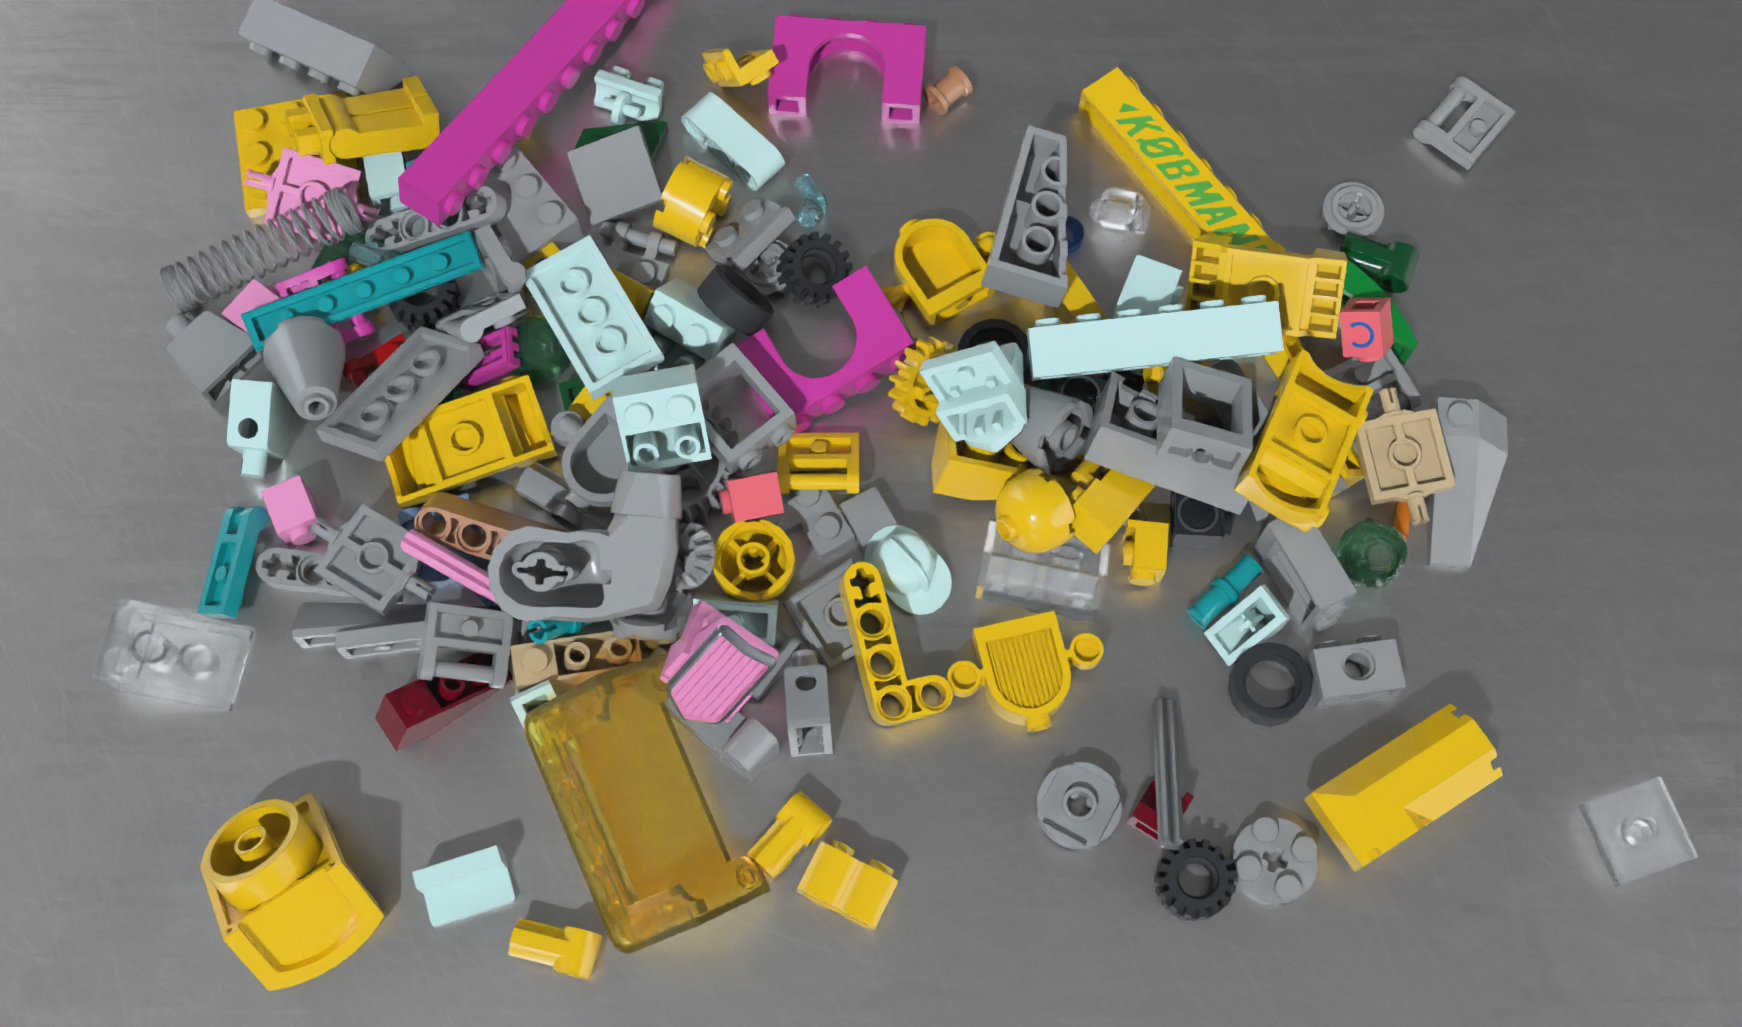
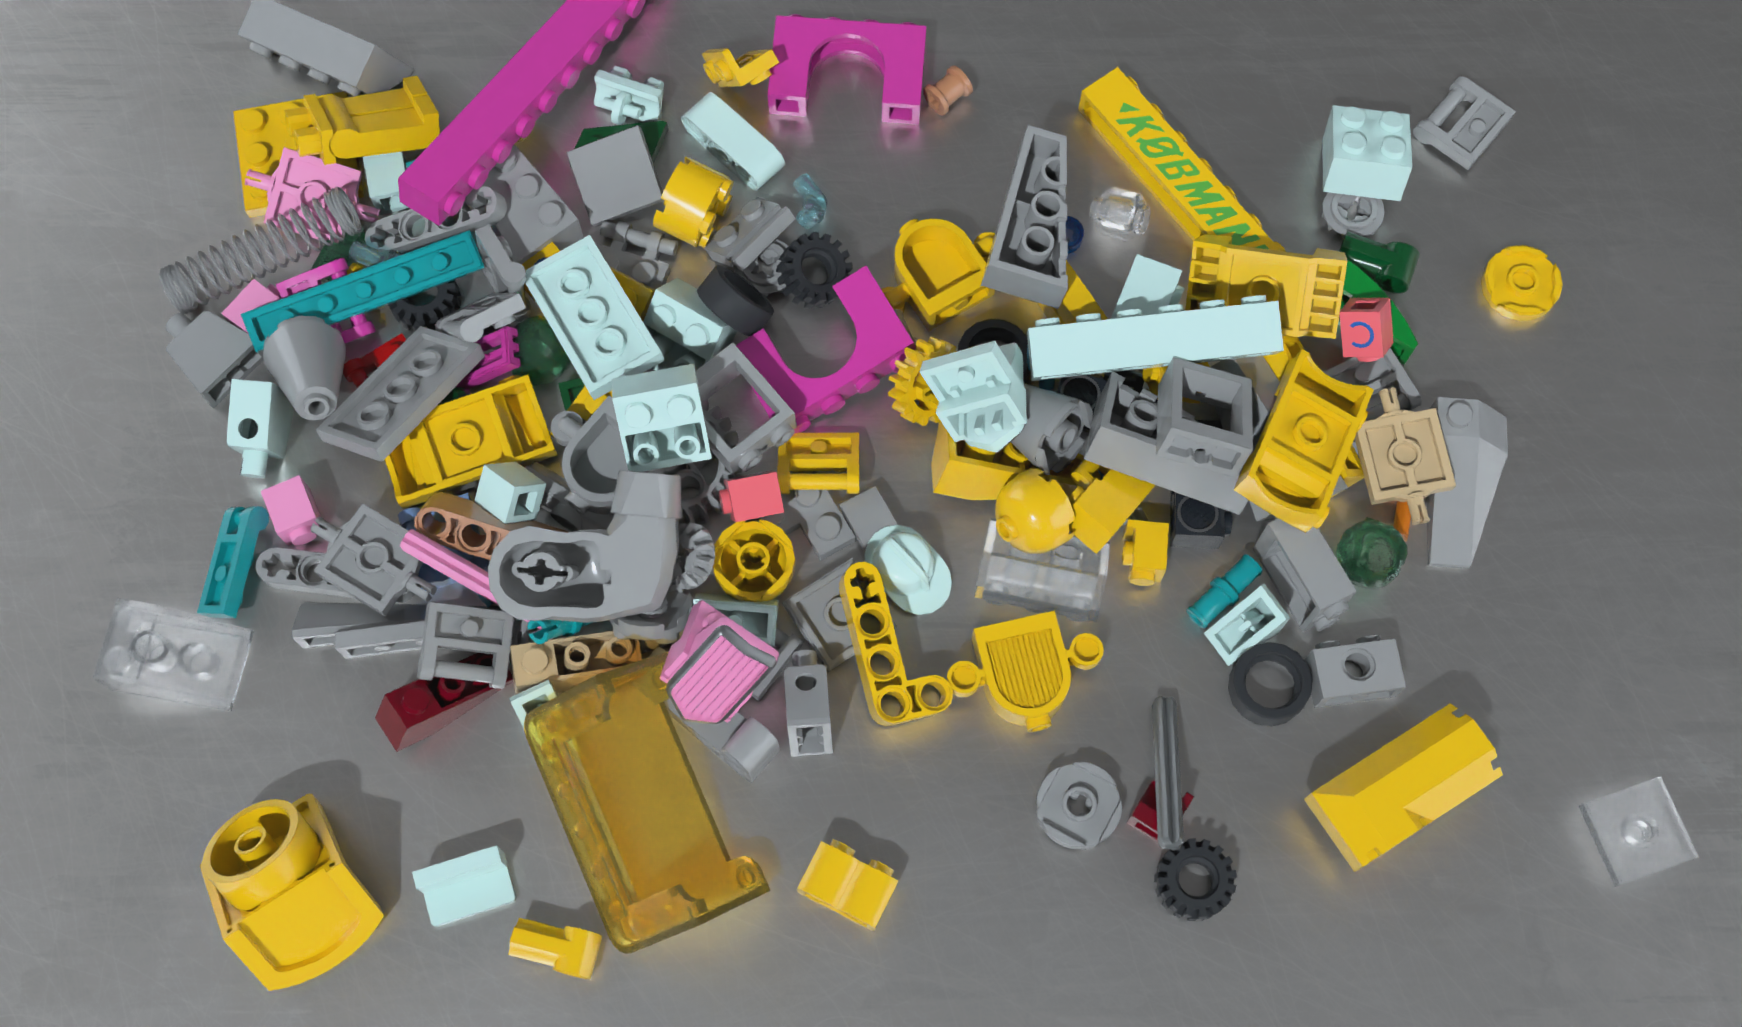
(510, 492): none -> light aqua brick
(797, 826): yellow piece -> none
(1296, 851): light grey plate -> none
(1366, 153): none -> light aqua brick
(1521, 283): none -> yellow tile

